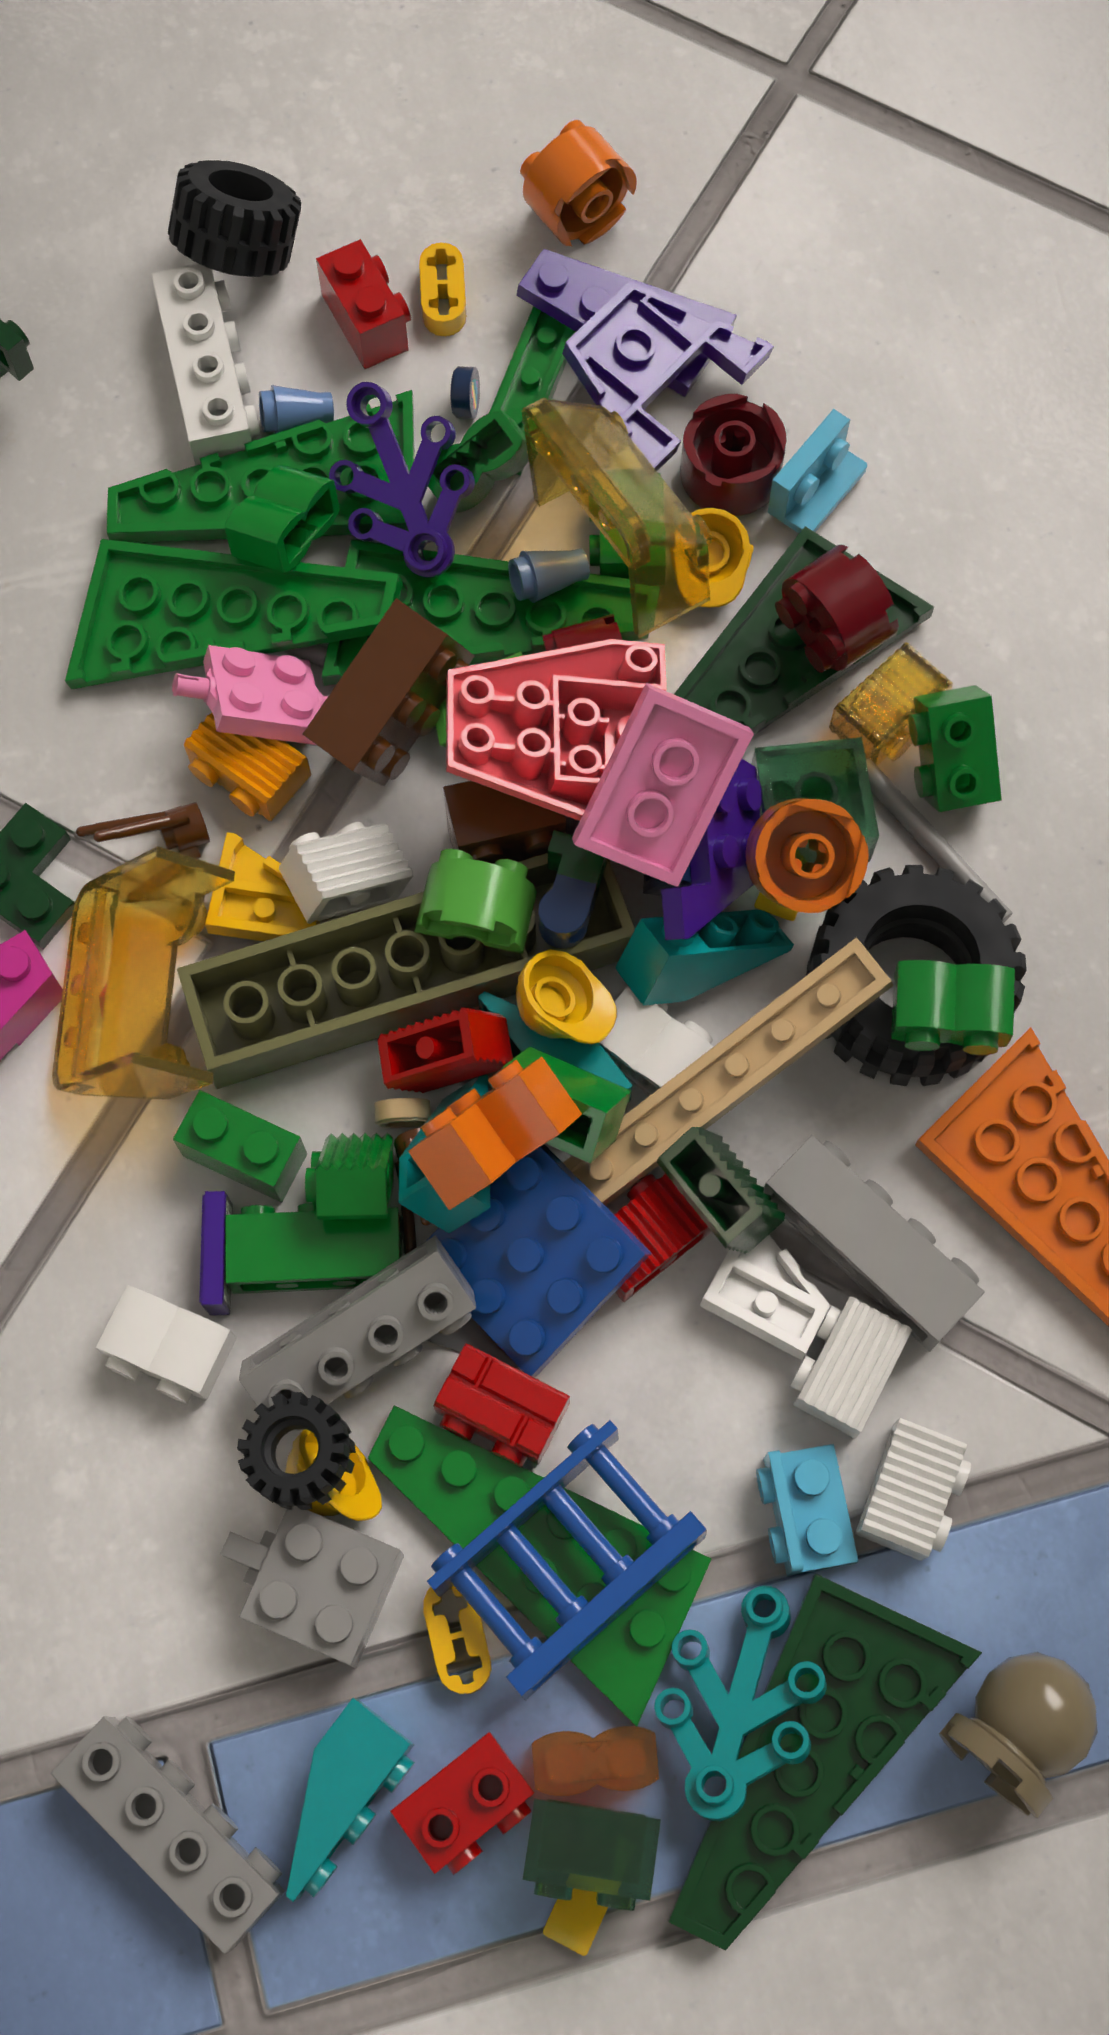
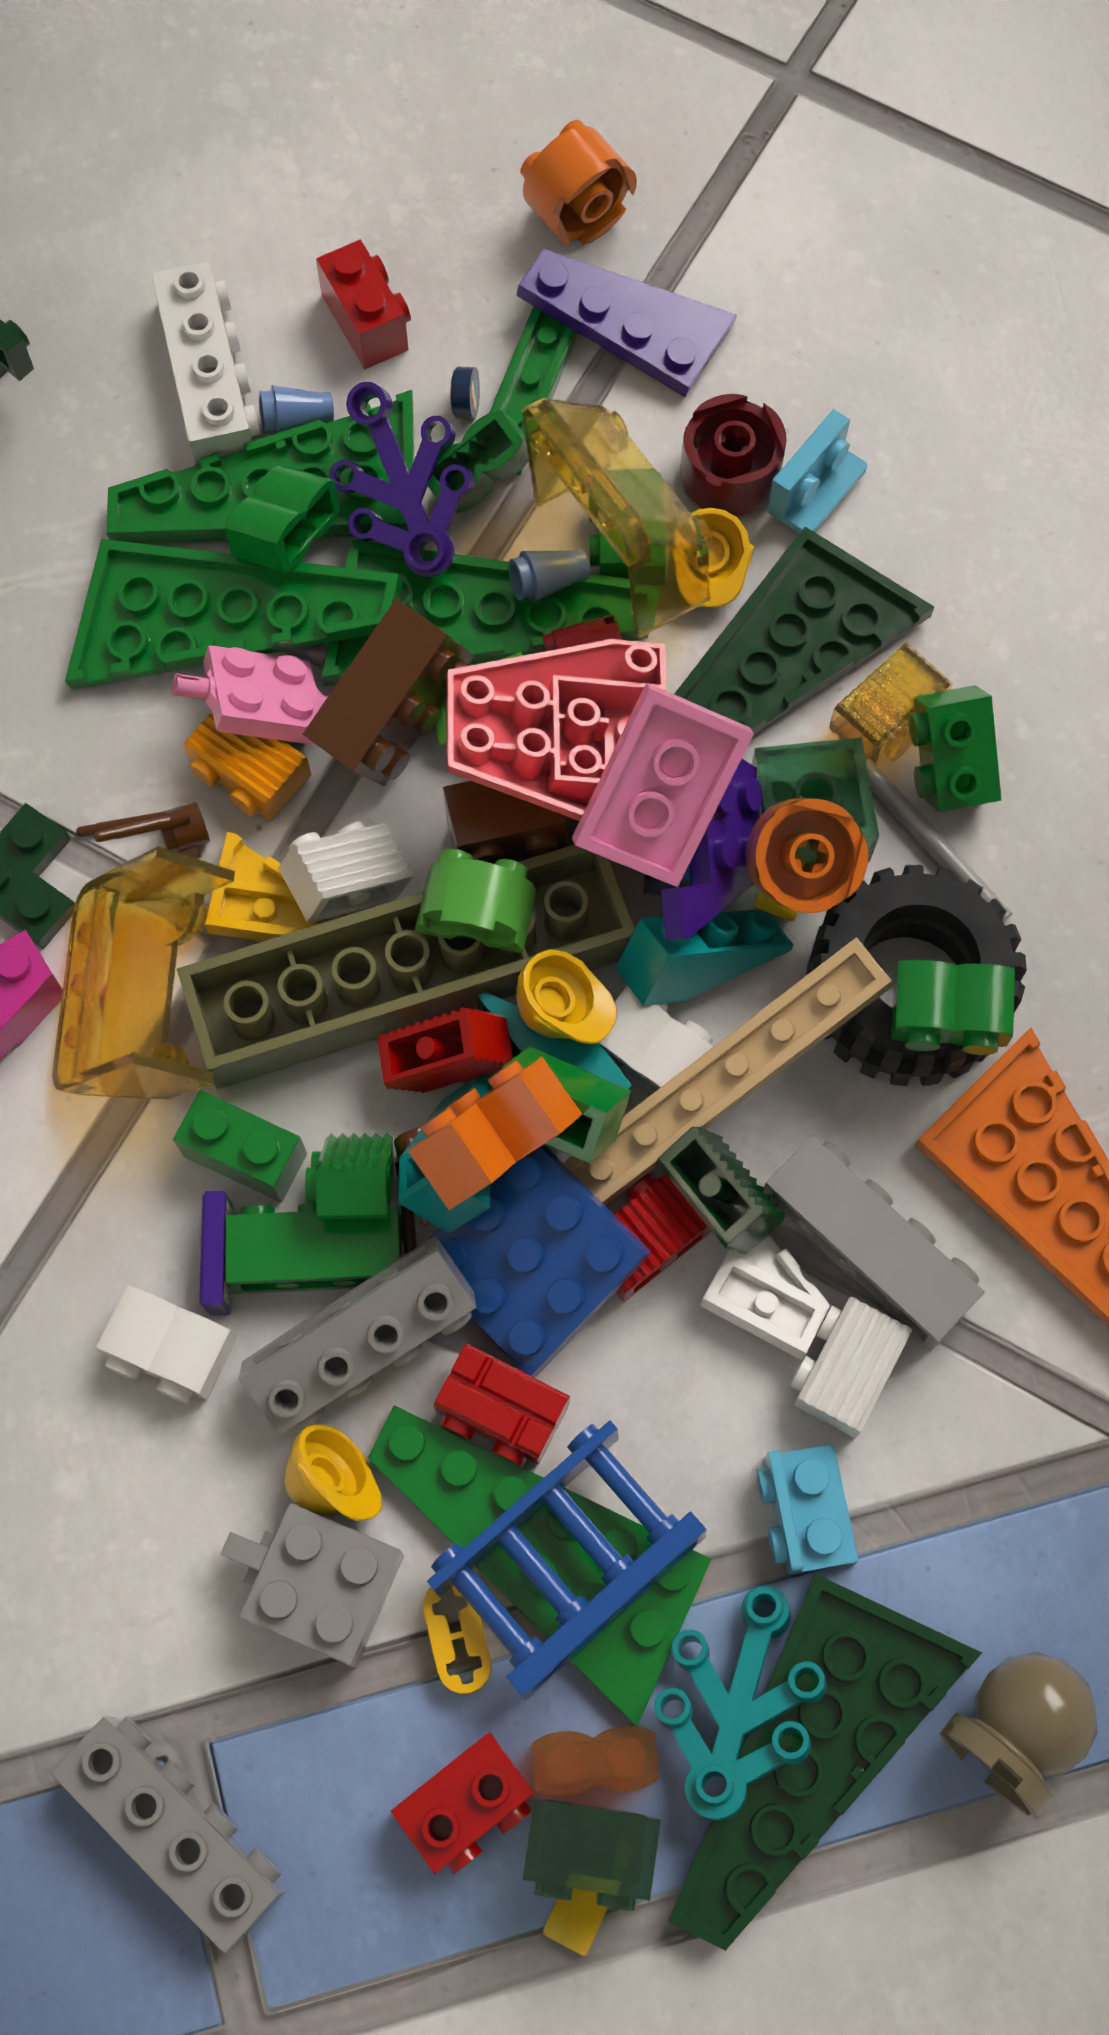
(234, 218): black tyre -> none
(267, 1431): black tyre -> none
(344, 1778): teal slope -> none
(402, 1112): tan tile -> none
(435, 289): yellow beam -> none
(570, 903): dark blue leg -> none
(640, 347): wing -> none
(837, 609): dark red brick -> none
(913, 1490): white brick -> none

